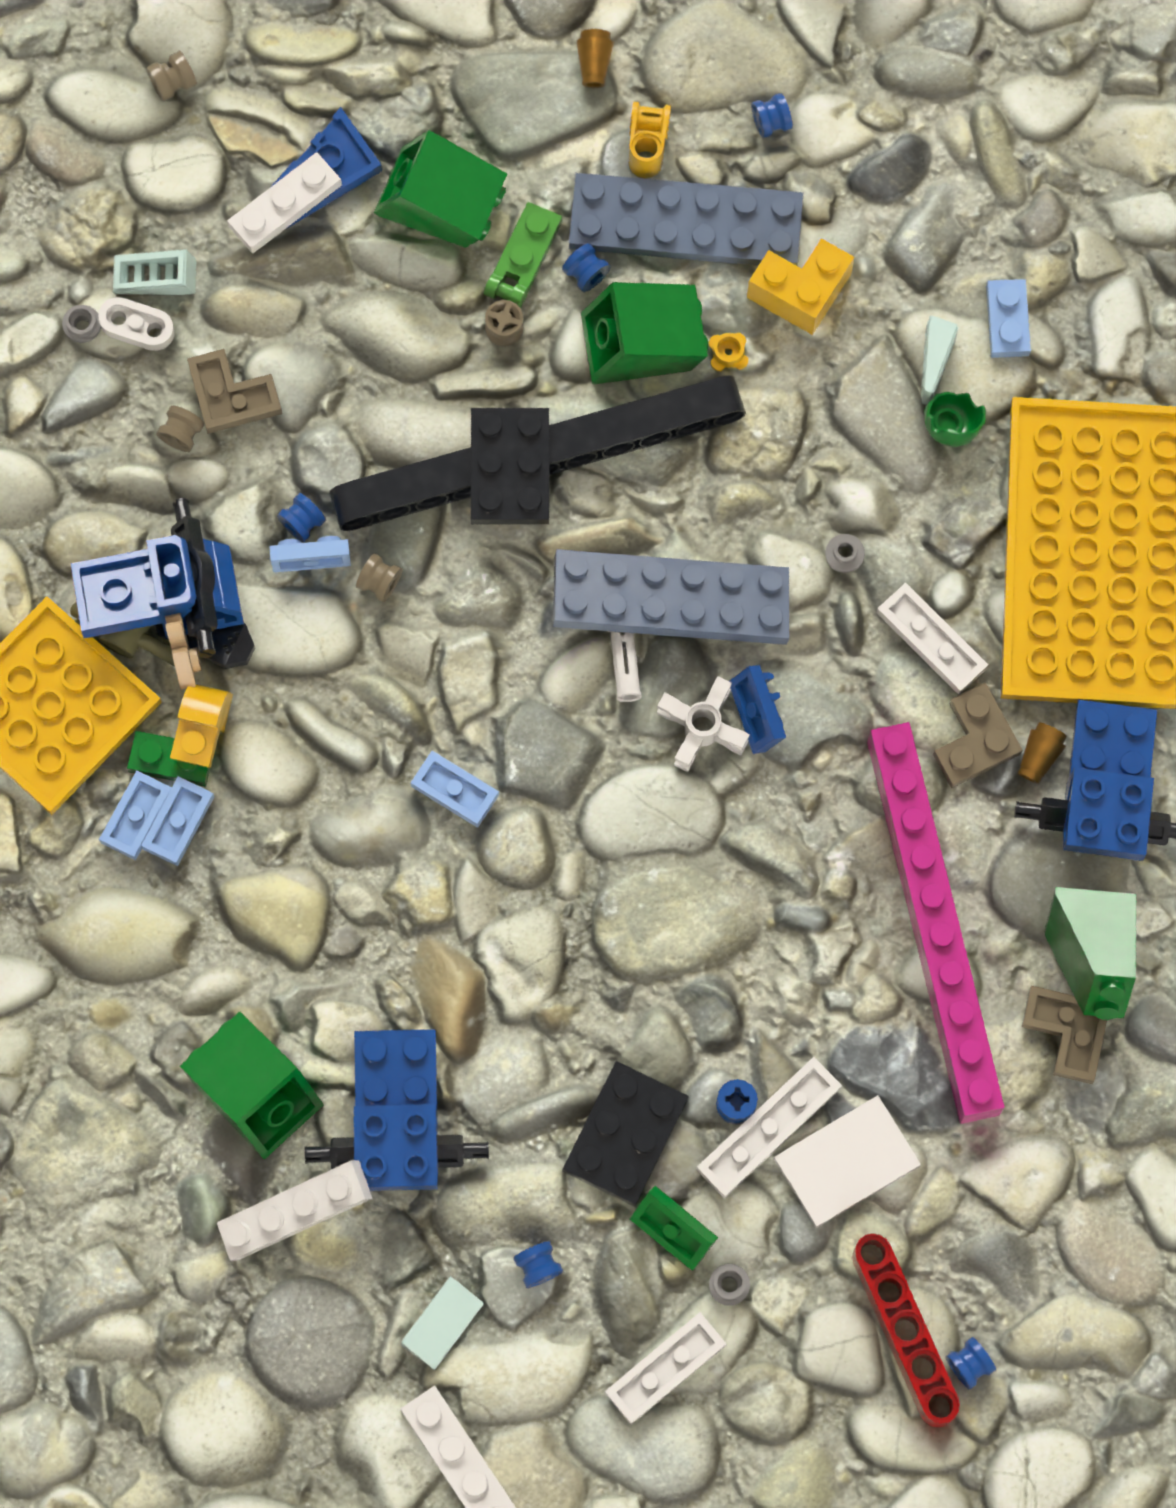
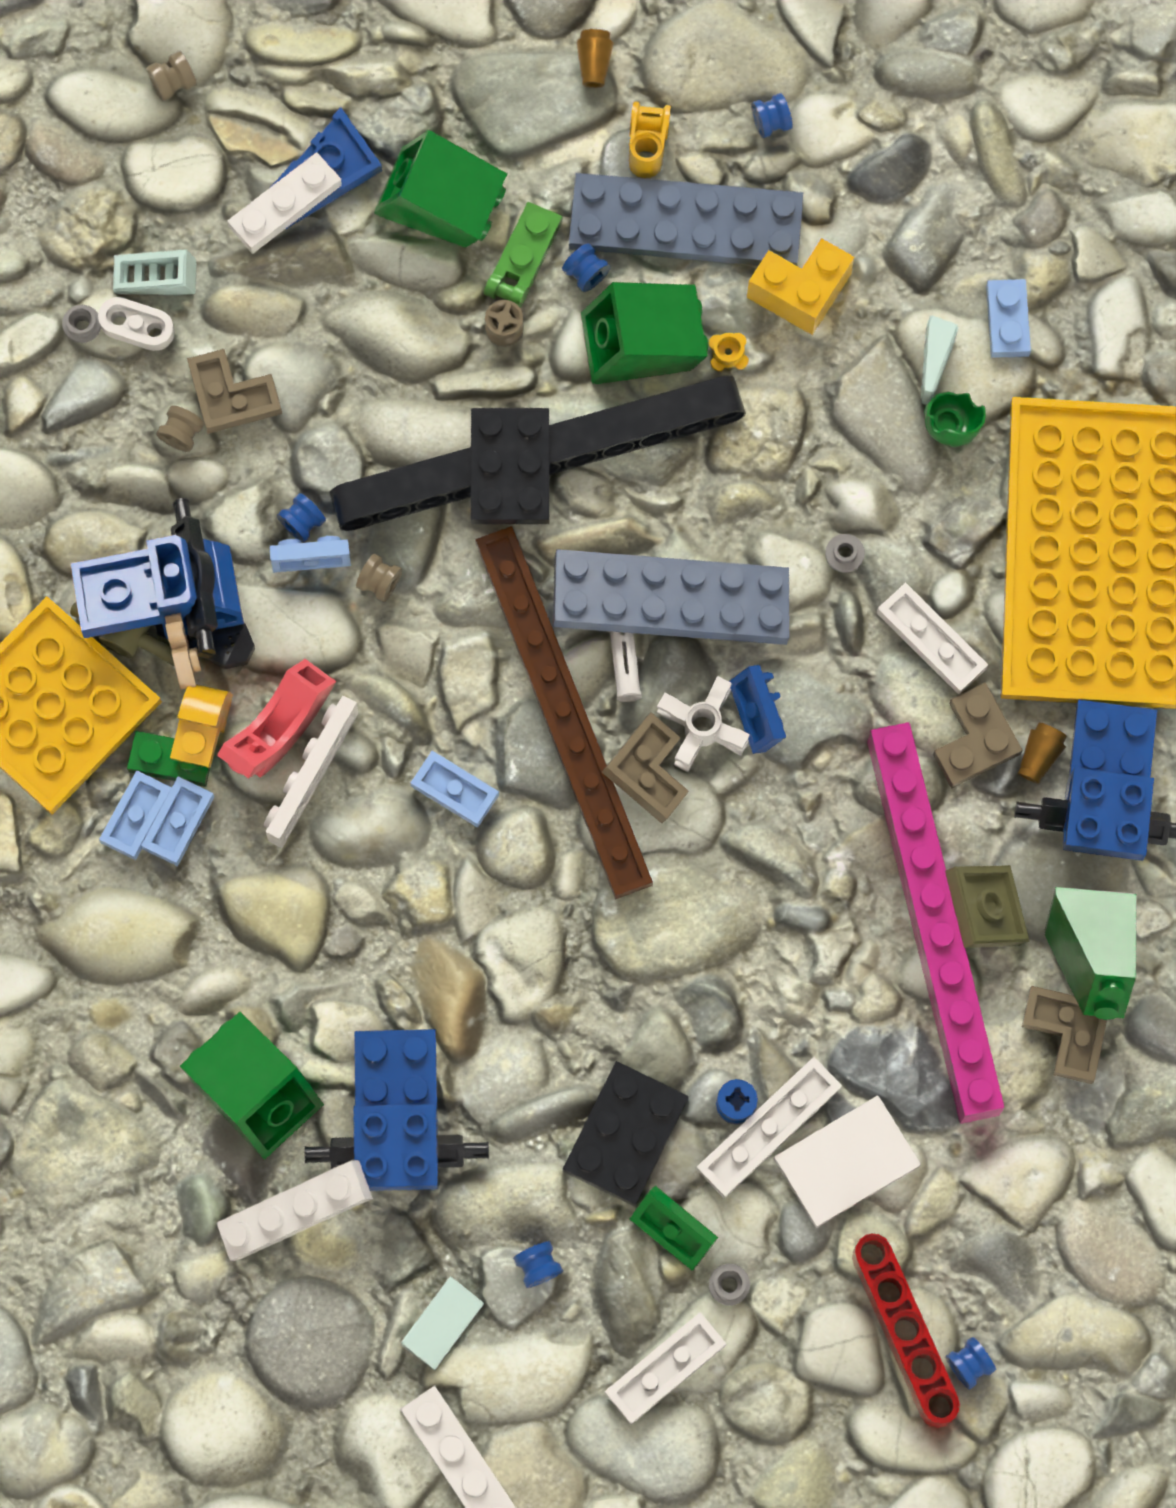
(280, 722): none -> coral arch
(318, 757): none -> white plate
(563, 713): none -> reddish brown plate
(638, 771): none -> dark tan plate
(987, 906): none -> olive plate

